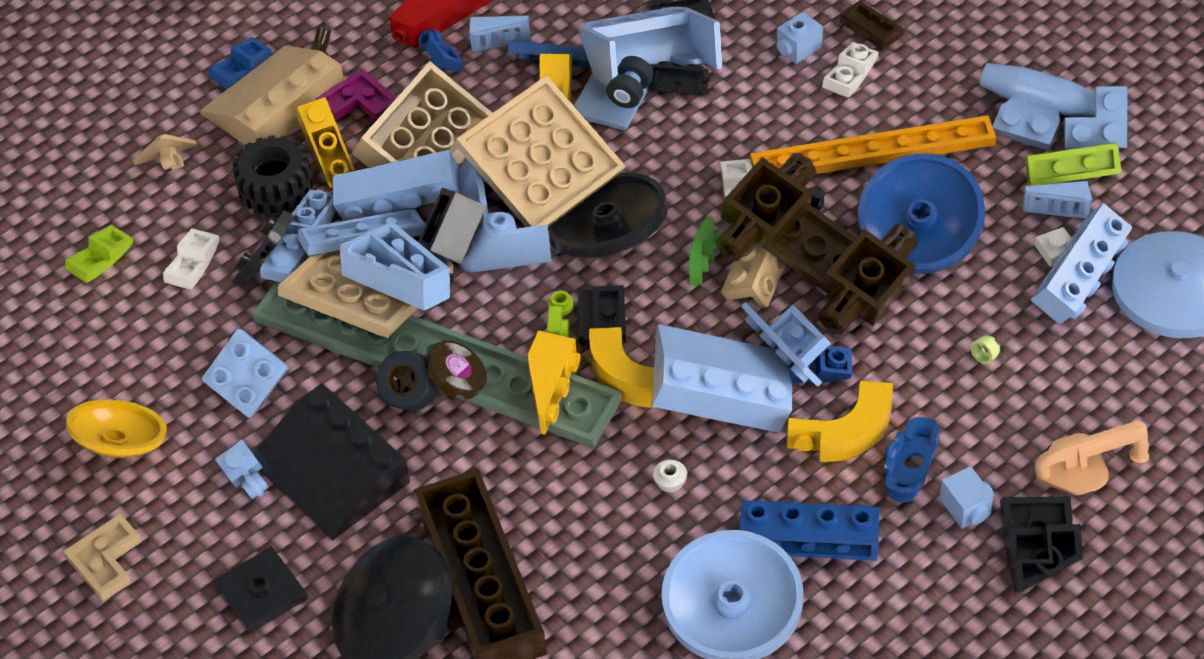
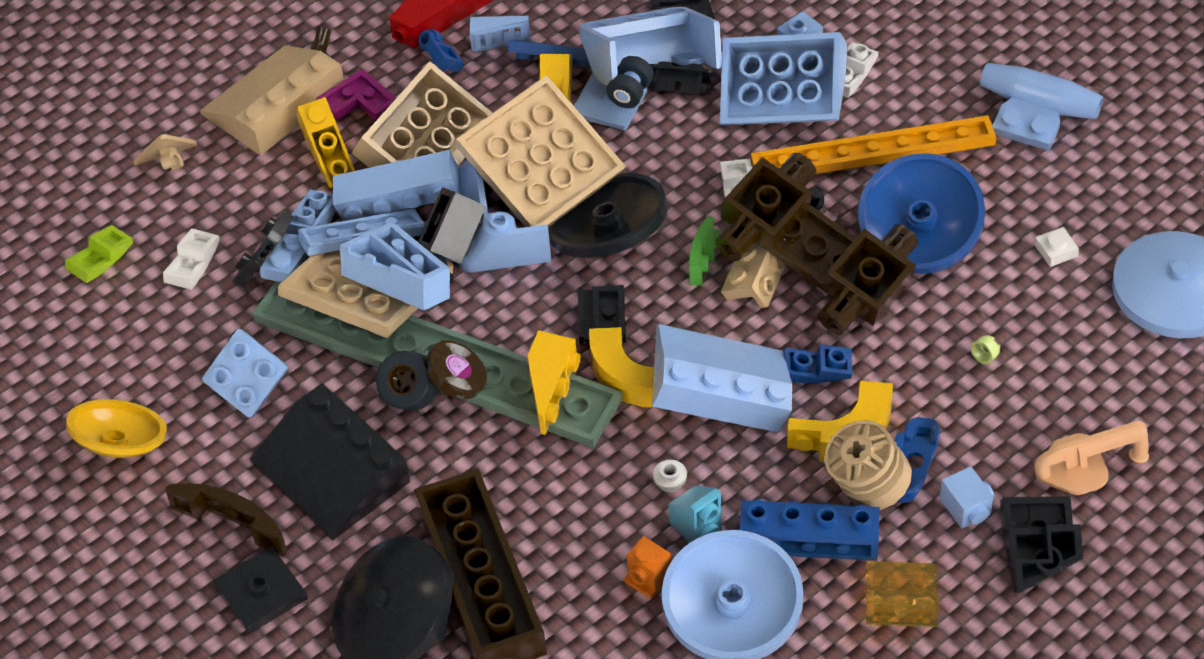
(96, 555): tan plate -> none
(197, 498): none -> dark brown slope
(242, 469): light blue plate -> none
(243, 59): blue slope -> none
(272, 175): black tyre -> none
(559, 305): lime plate -> none
(647, 567): none -> orange brick
(696, 512): none -> medium azure slope
(782, 78): none -> light blue slope
(796, 337): light blue bracket -> none
(868, 464): none -> tan wheel
(871, 25): dark brown plate -> none
(901, 594): none -> clear yellow bracket
(1059, 199): light blue slope -> none
(1073, 164): lime plate -> none
(1081, 265): light blue brick -> none
(1107, 125): light blue plate -> none

